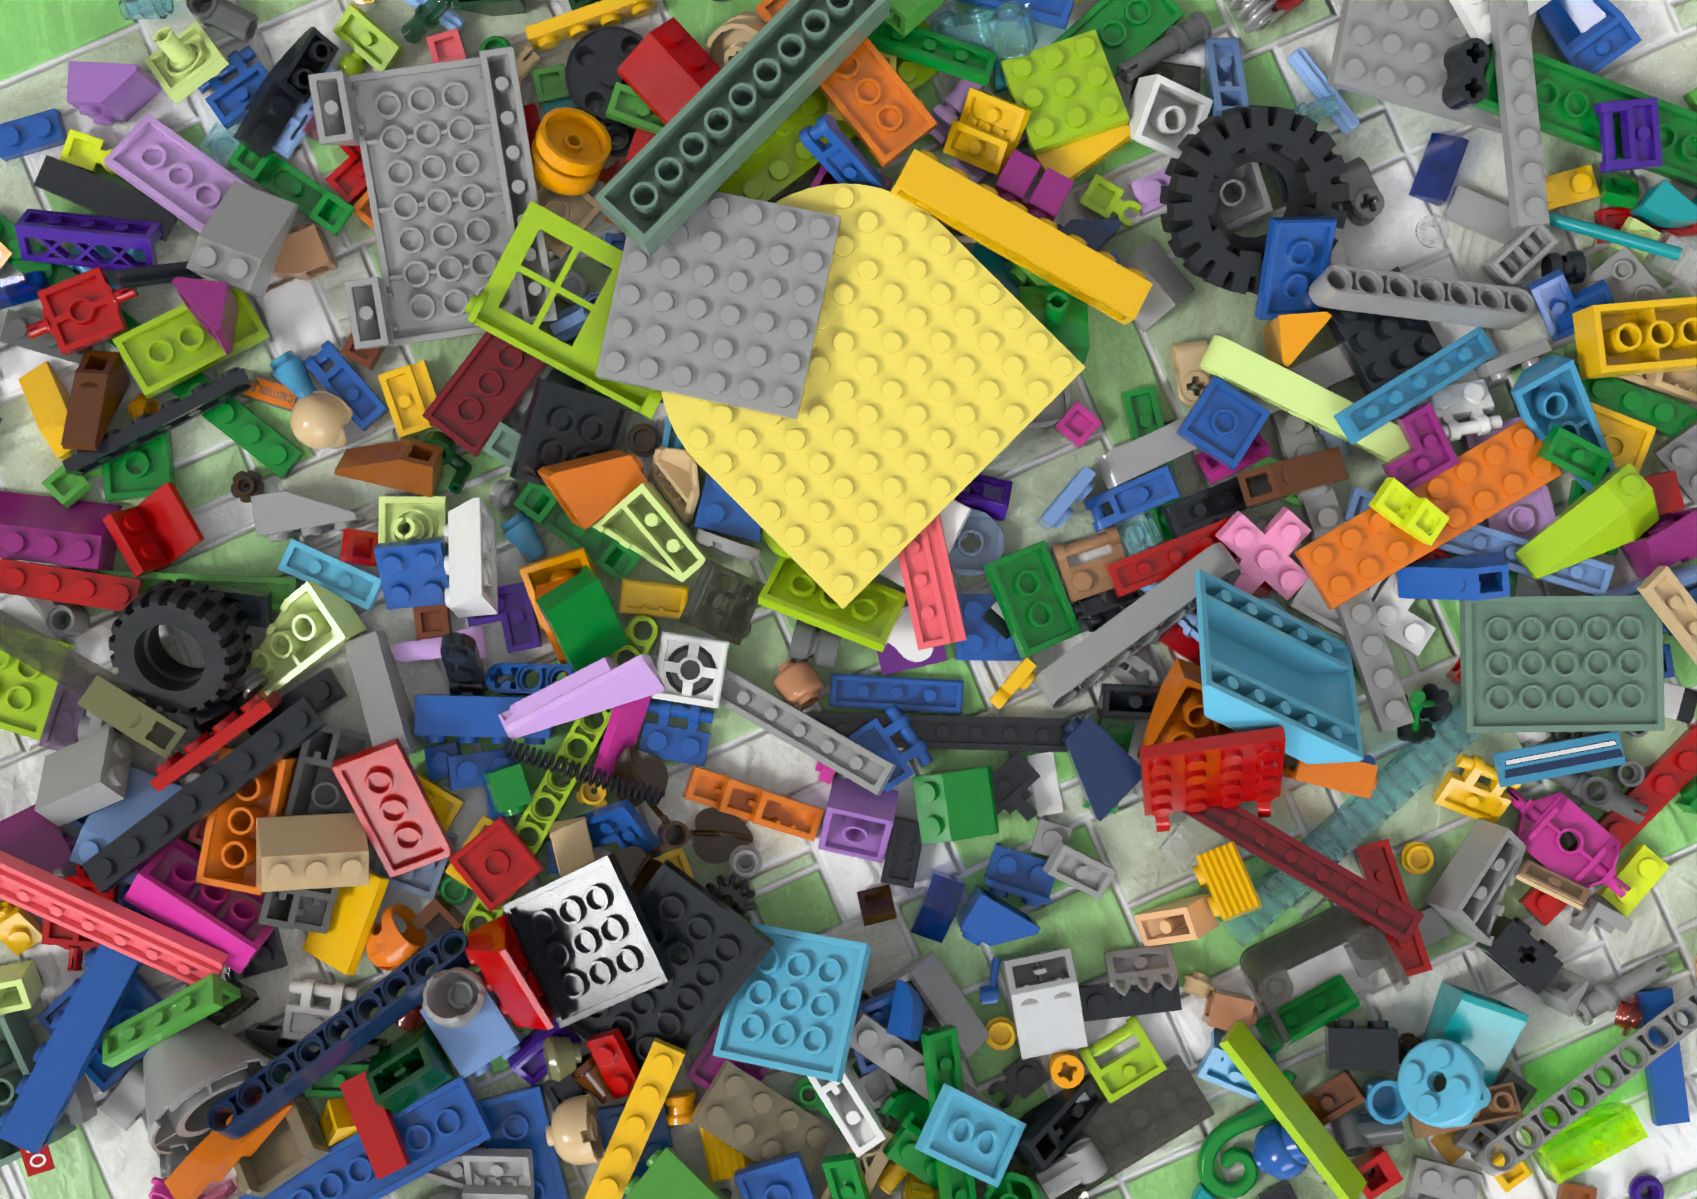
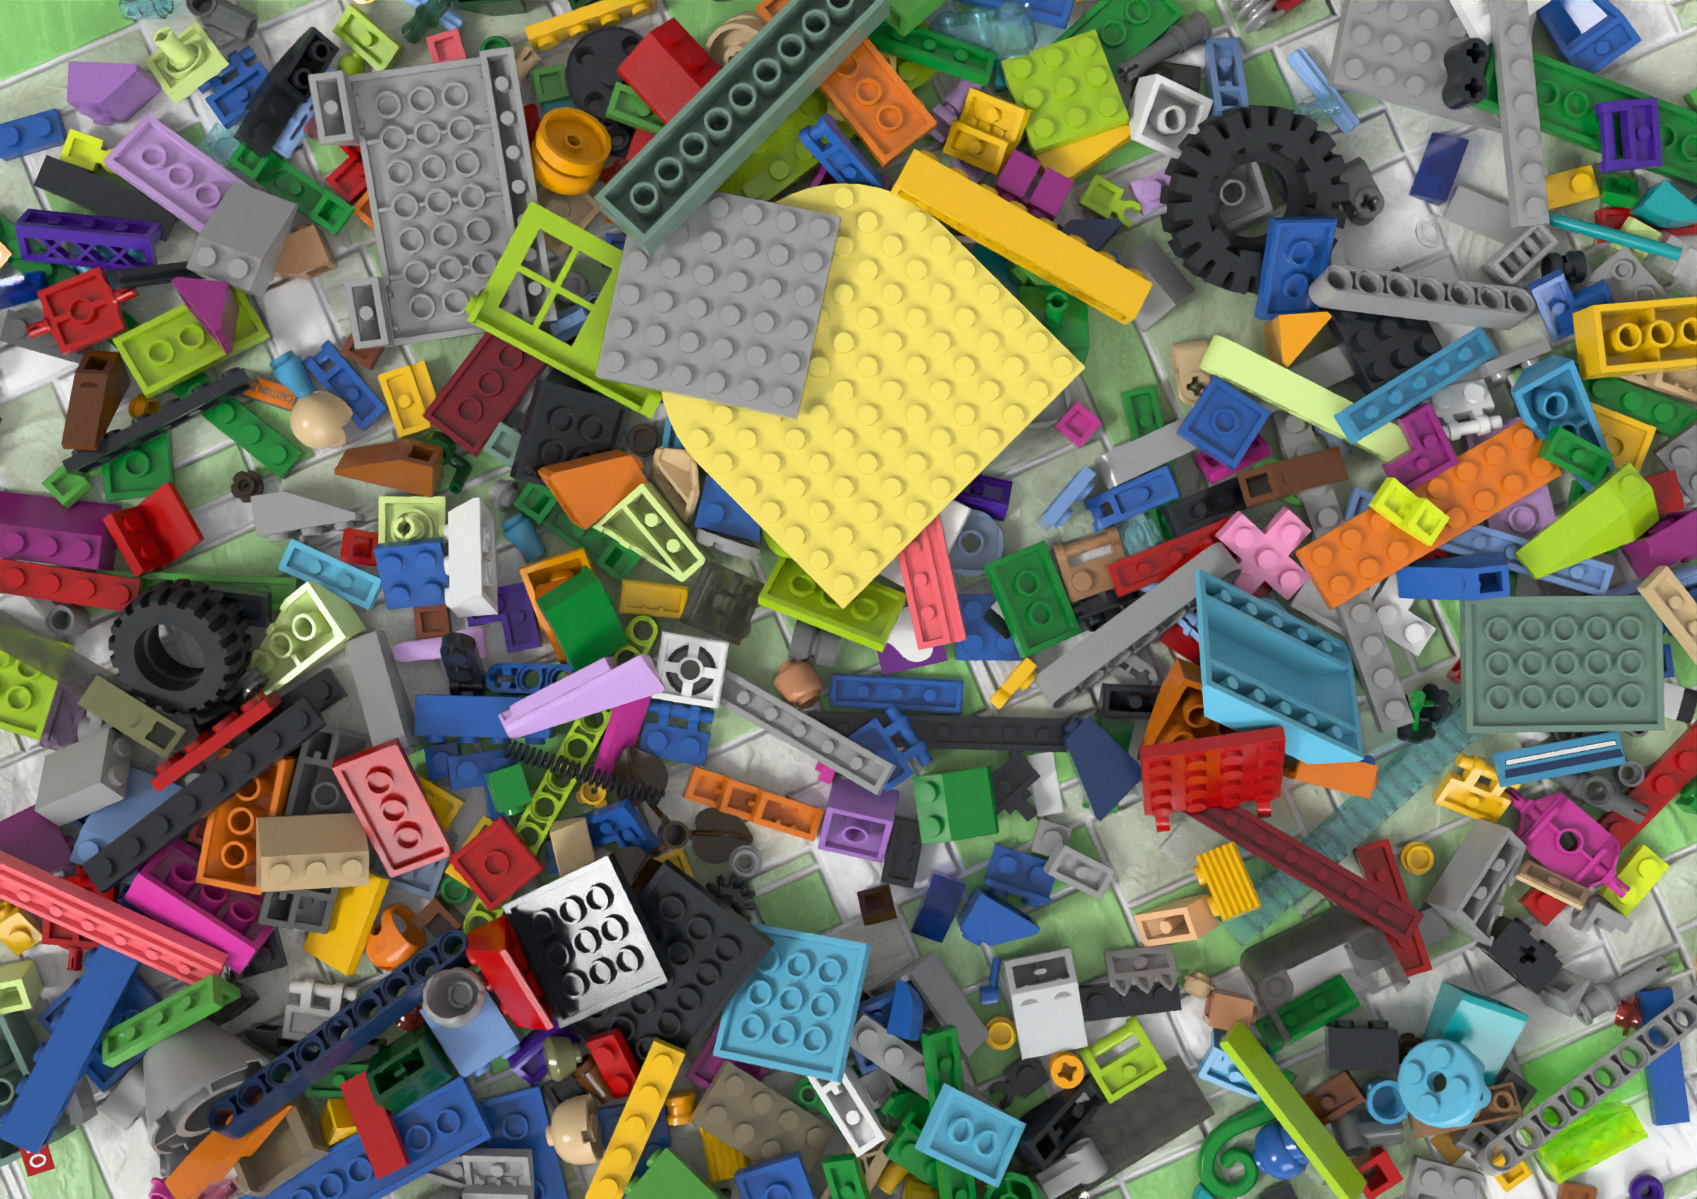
(48, 404): yellow slope -> none

